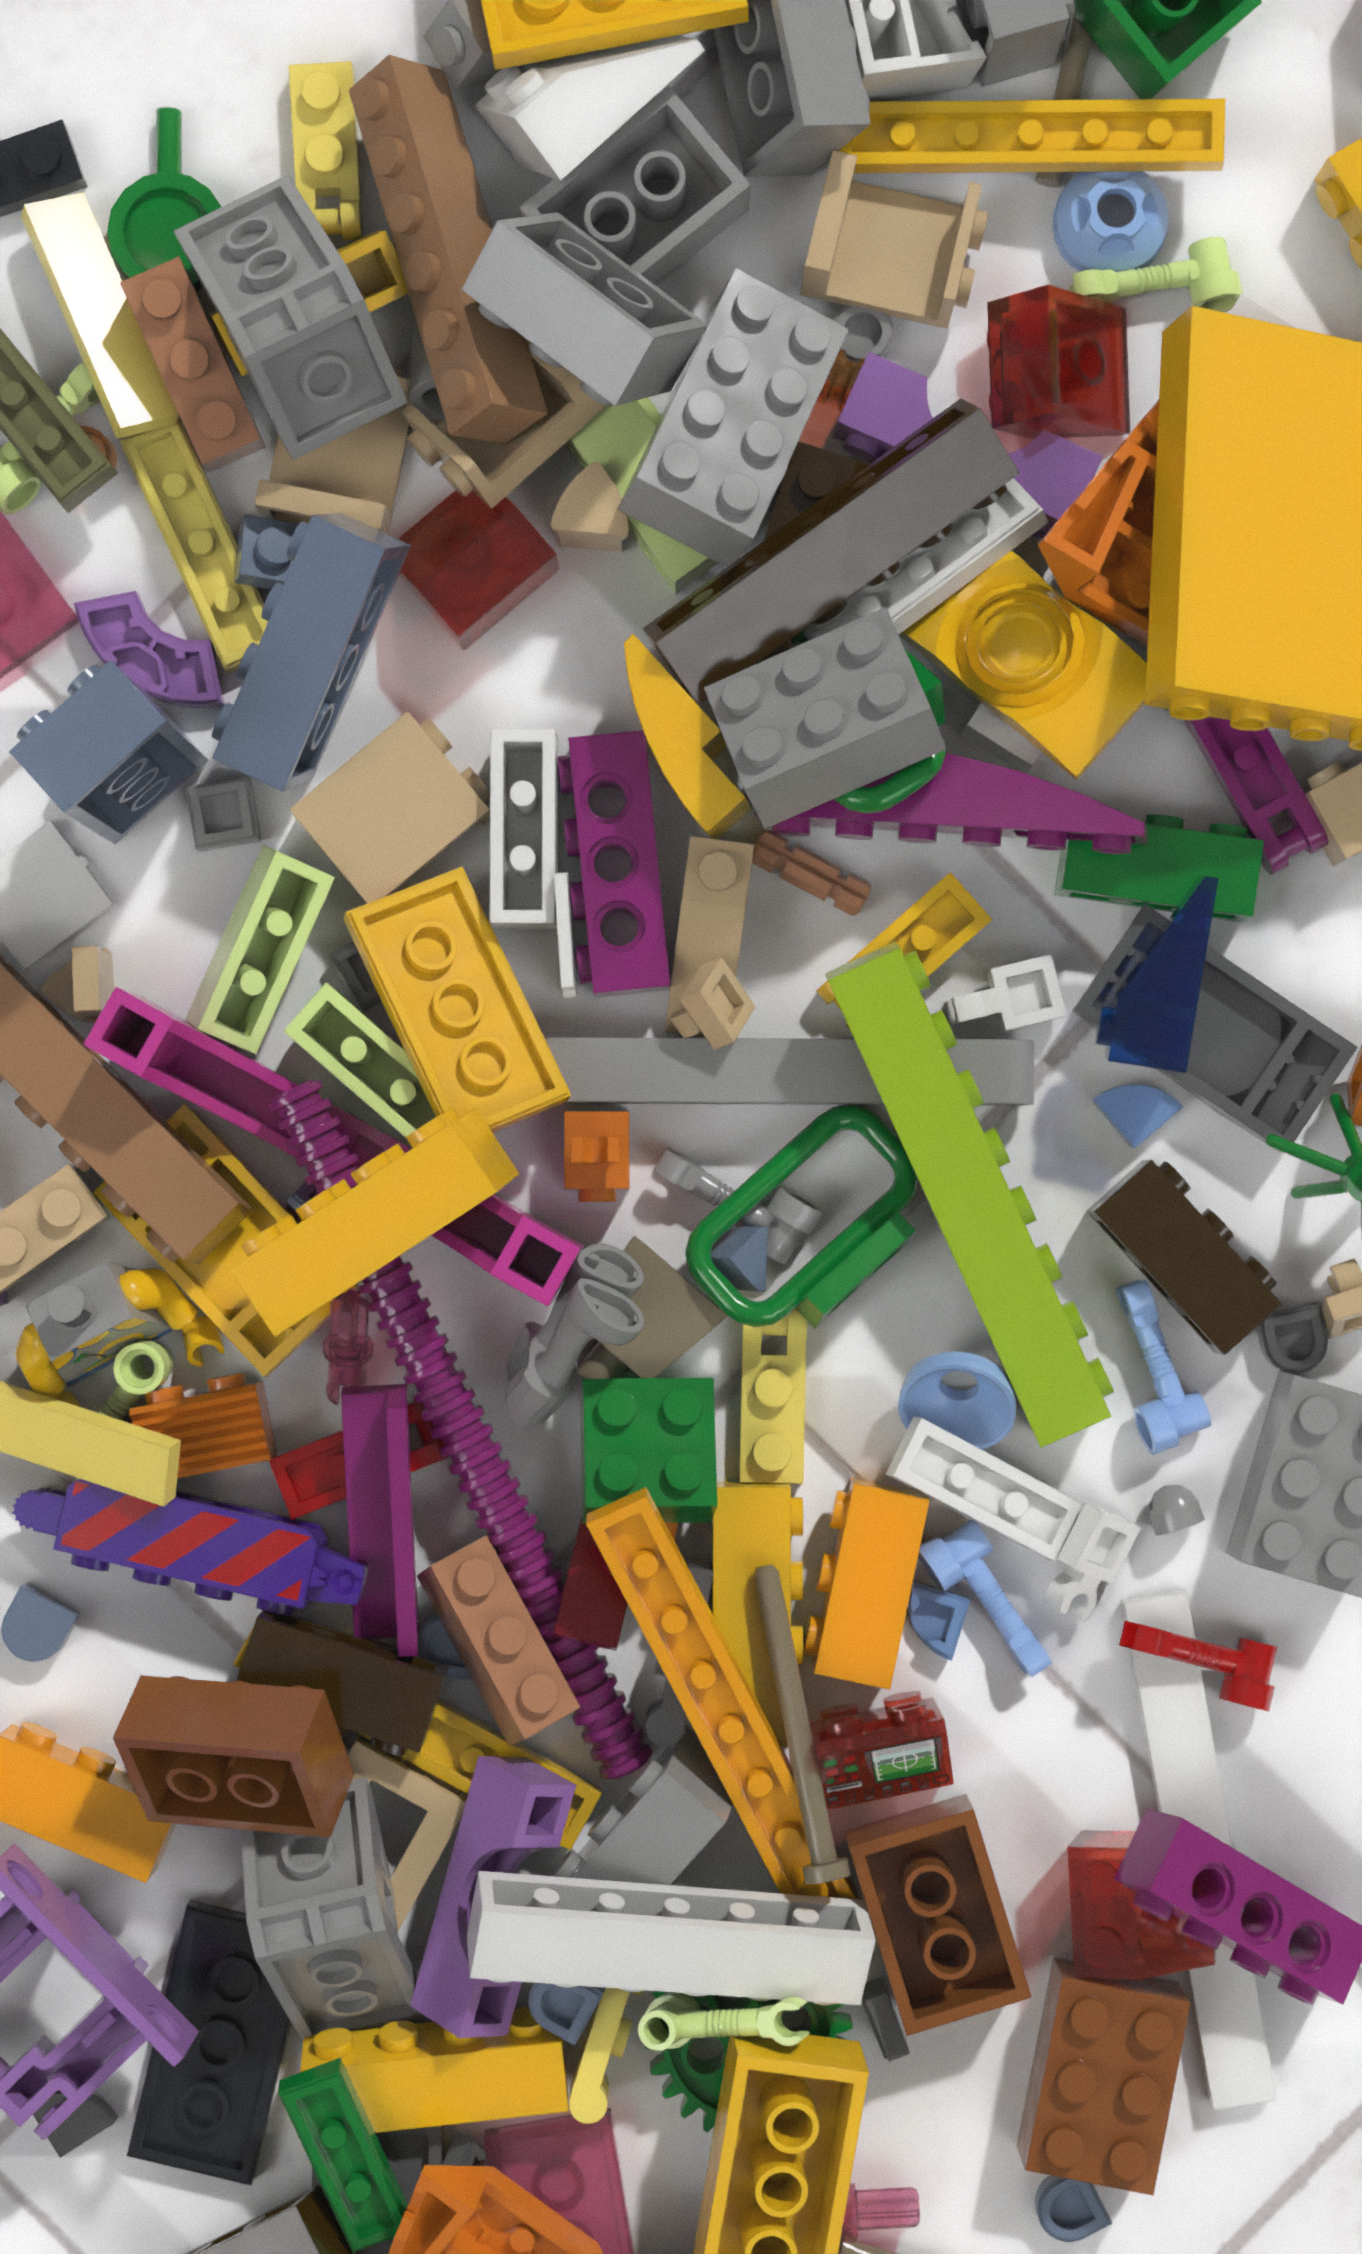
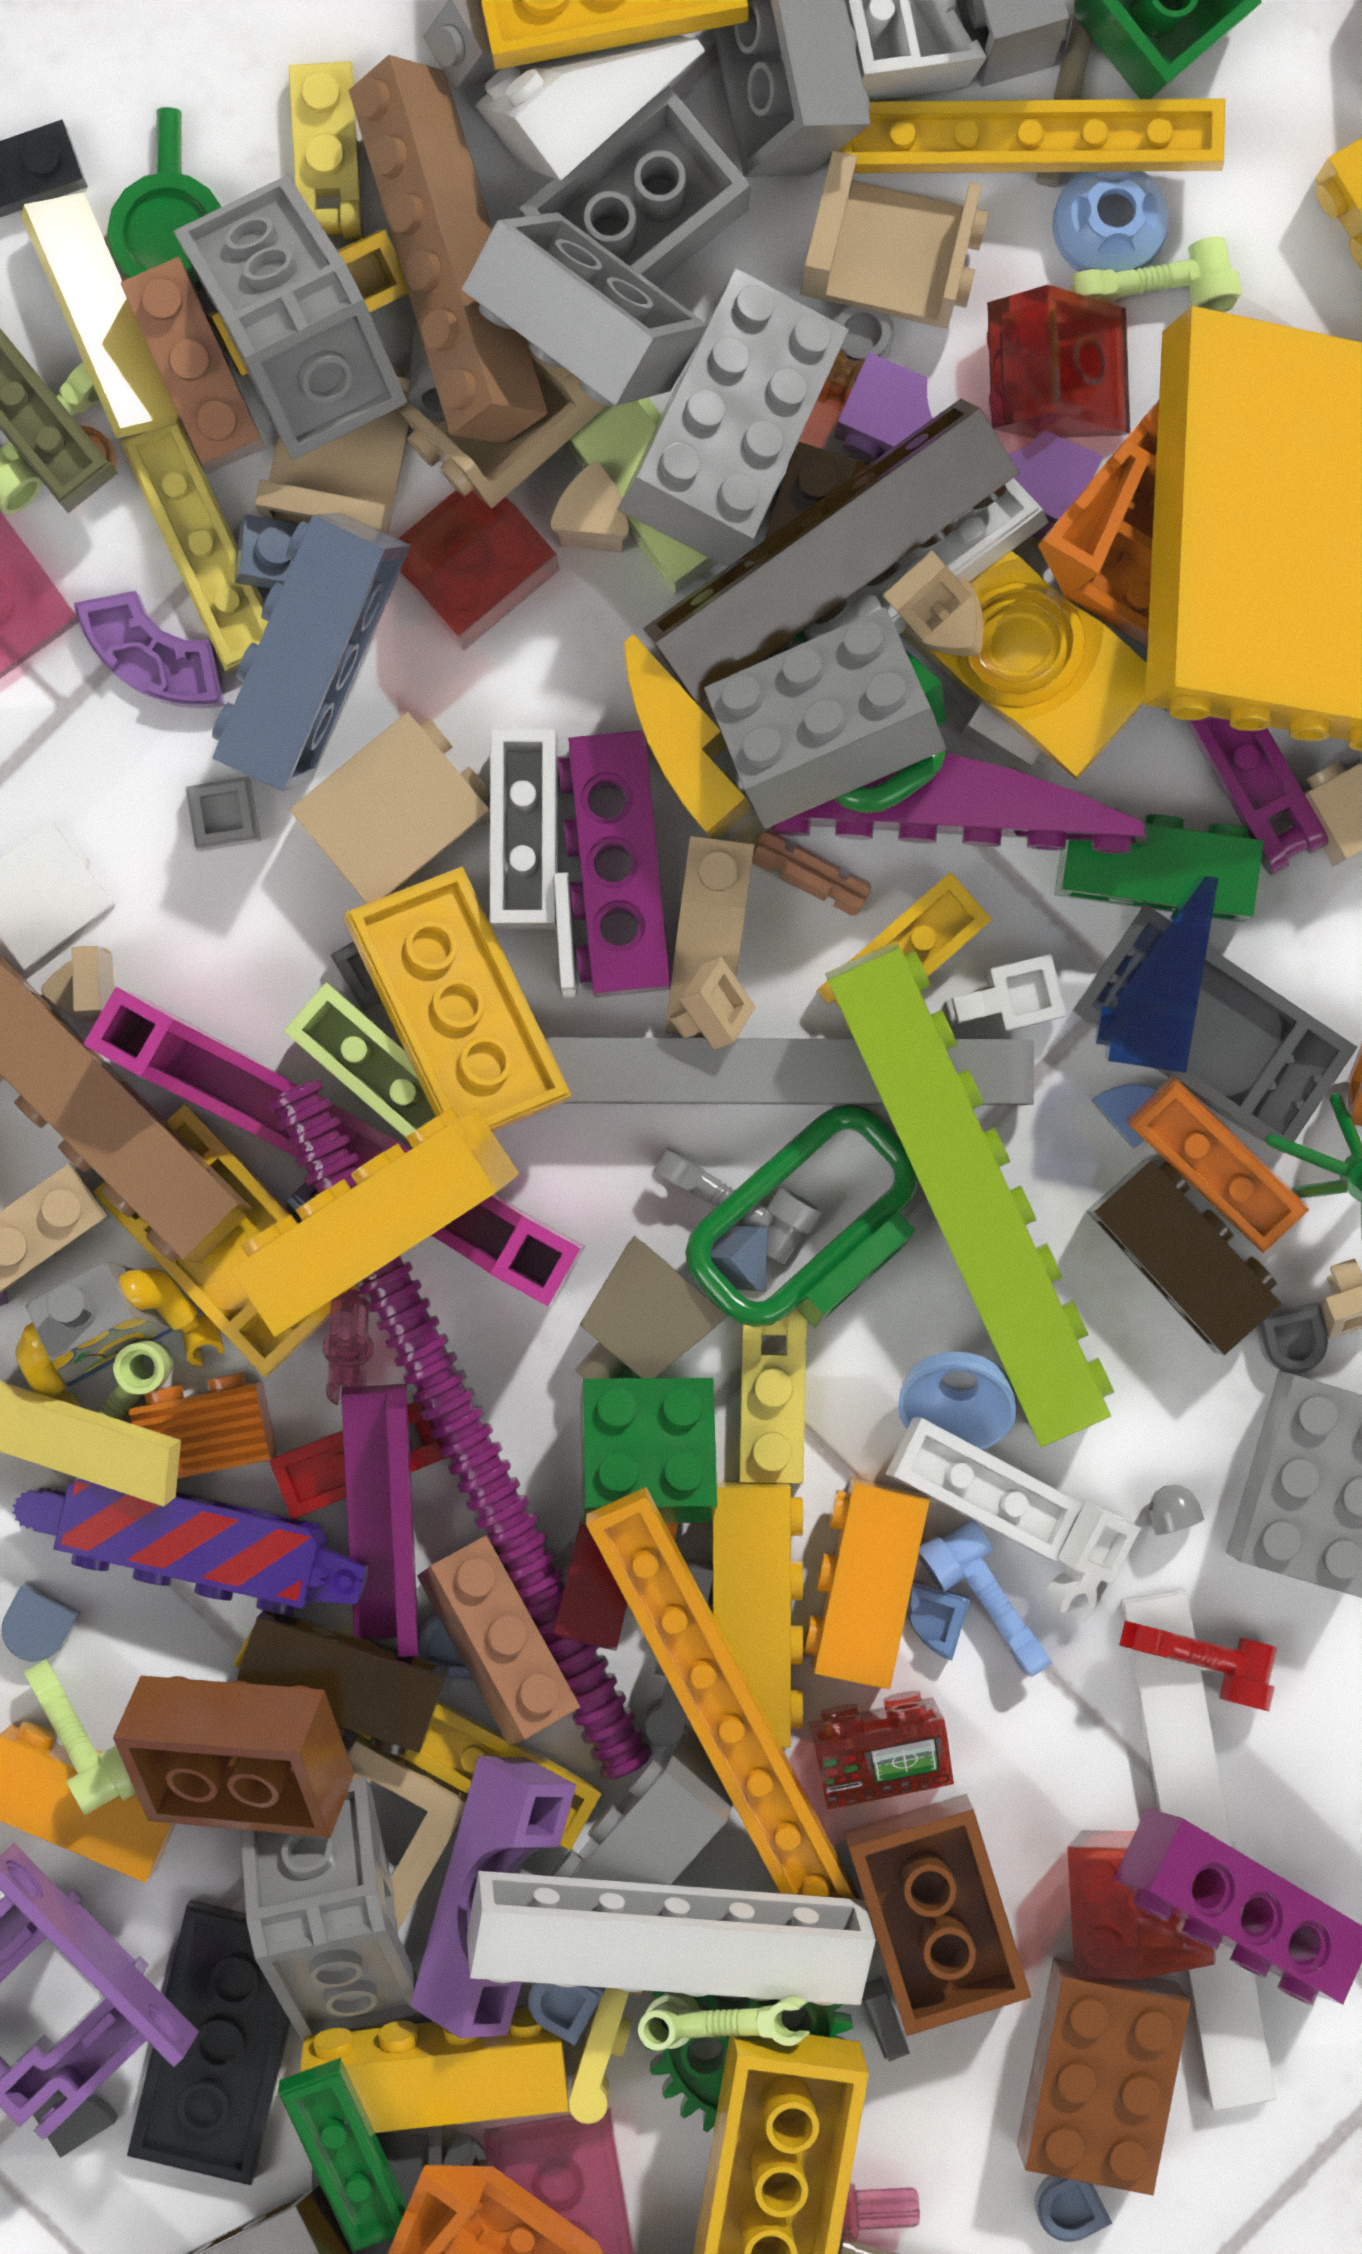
(98, 1776): none -> yellowish green brick
(106, 752): sand blue brick -> none
(259, 949): yellowish green brick -> none
(588, 1306): light grey piece -> none
(597, 1154): orange brick -> none
(819, 1837): dark tan bar -> none
(939, 608): none -> tan tile
(1172, 1412): light blue brick -> none
(1217, 1164): none -> orange tile

